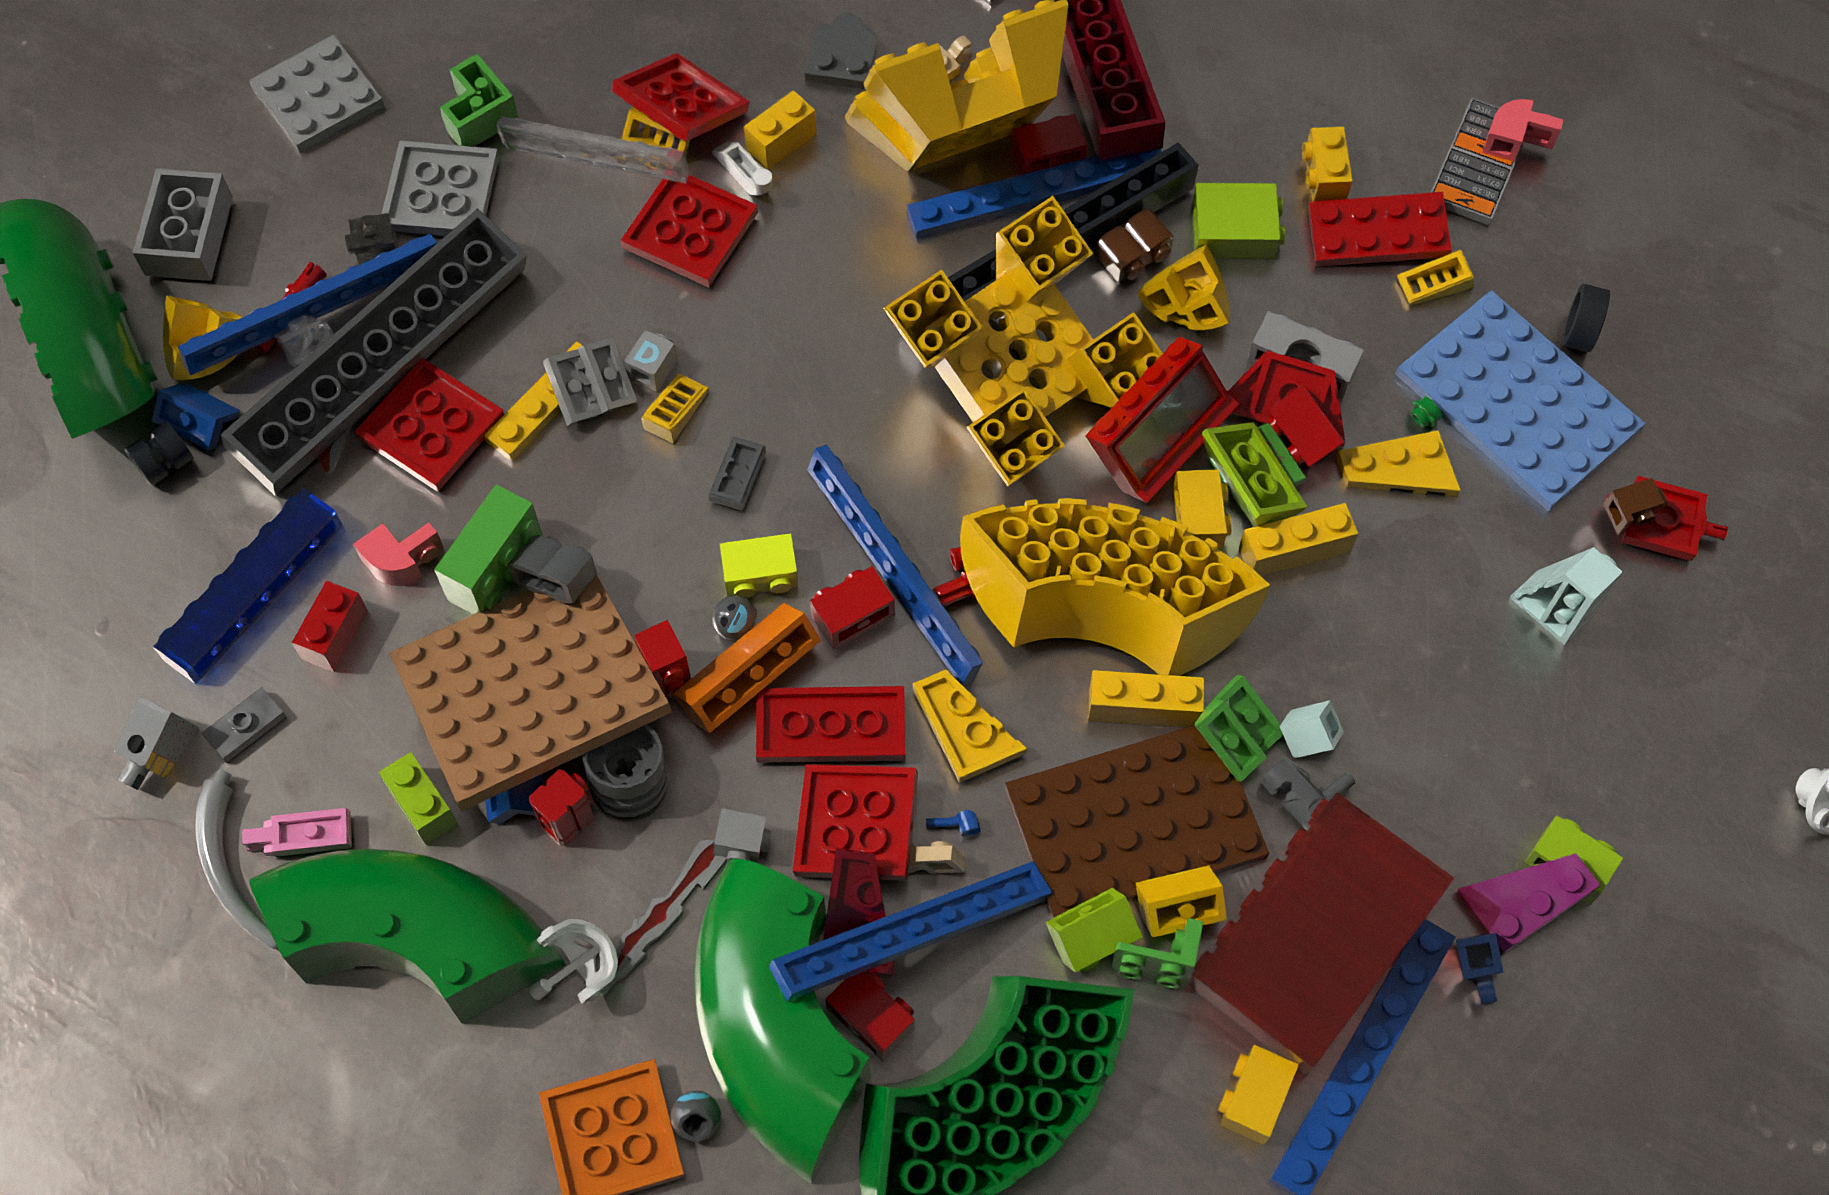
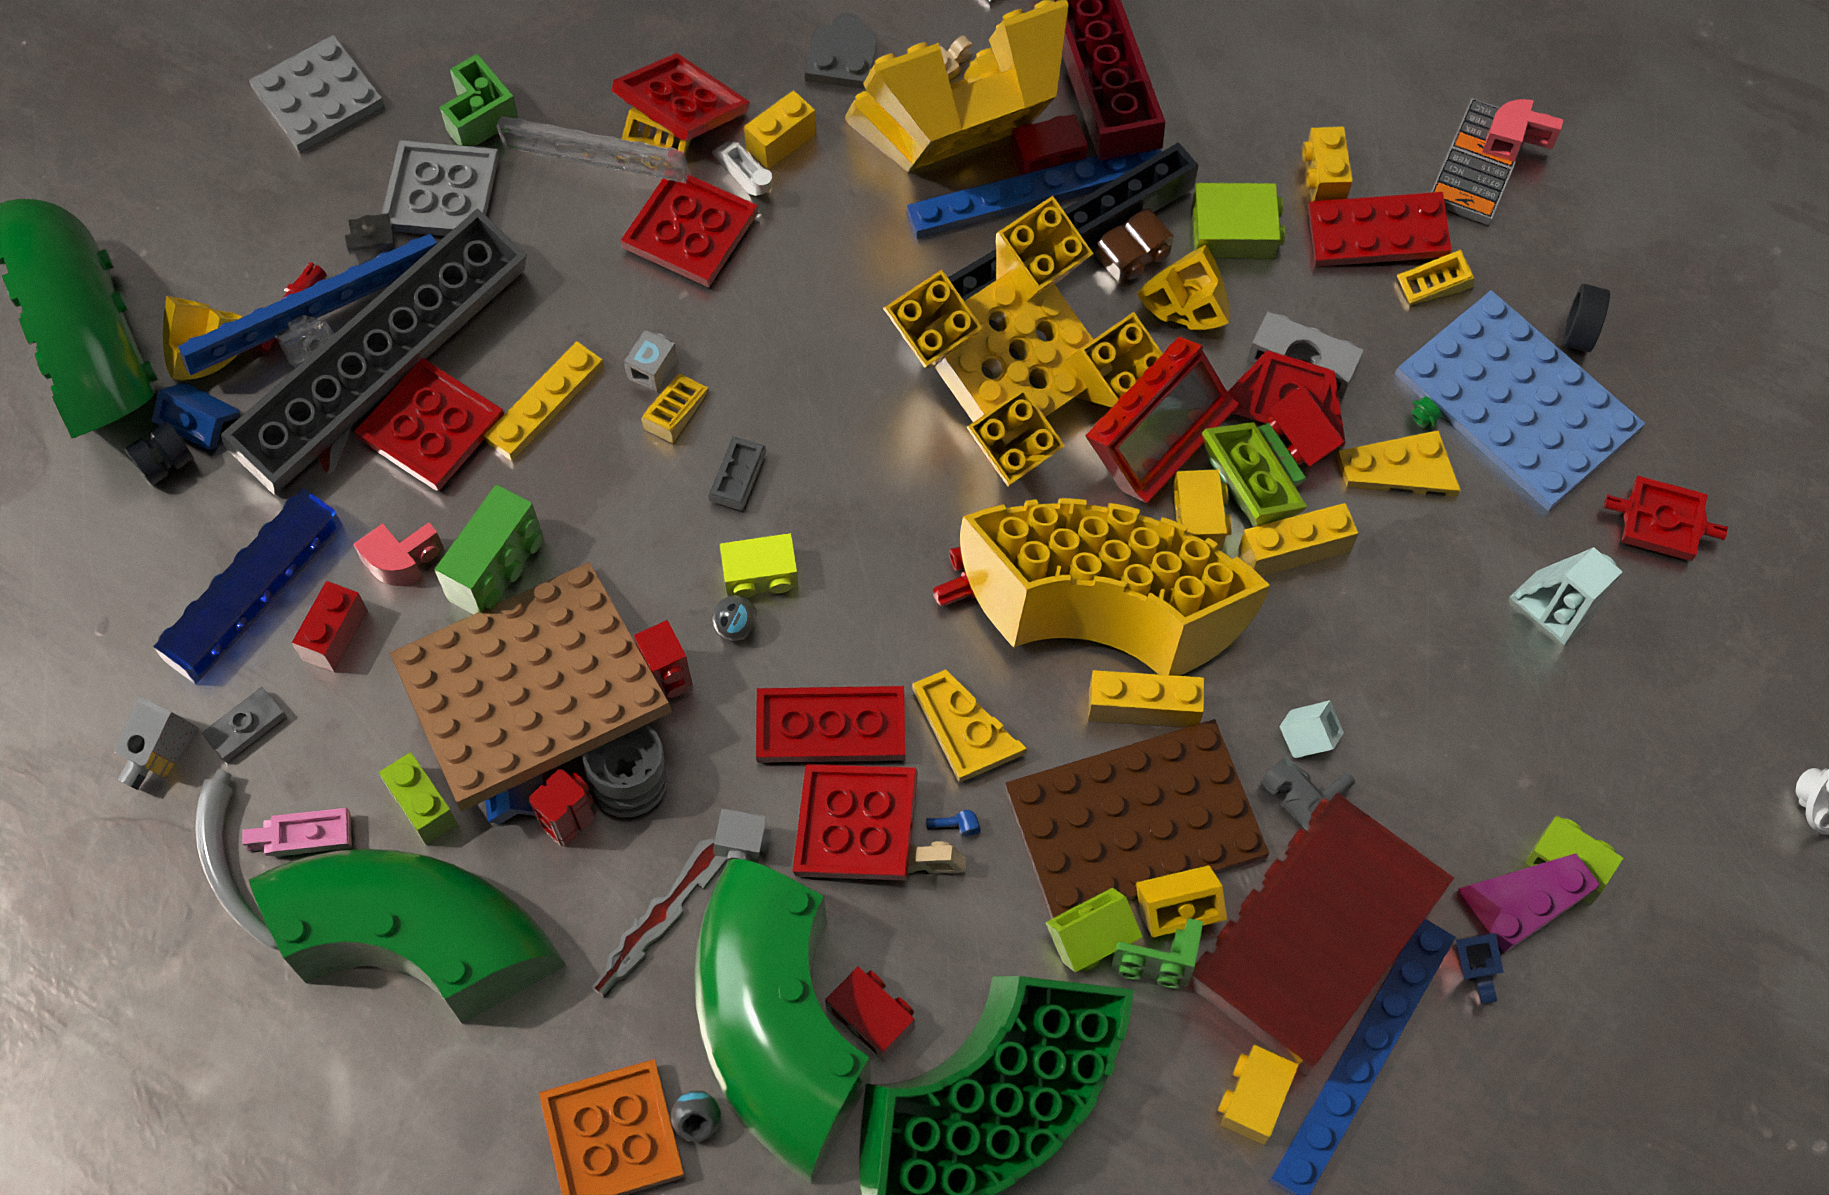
(183, 224): light grey brick -> none
(552, 568): dark grey brick -> none
(581, 957): white helmet -> none
(590, 381): light grey slope -> none
(747, 667): orange brick -> none
(852, 606): red brick -> none
(855, 897): dark red wing -> none
(895, 566): blue plate -> none
(908, 931): blue plate -> none
(1239, 727): bright green slope -> none
(1634, 504): reddish brown brick -> none

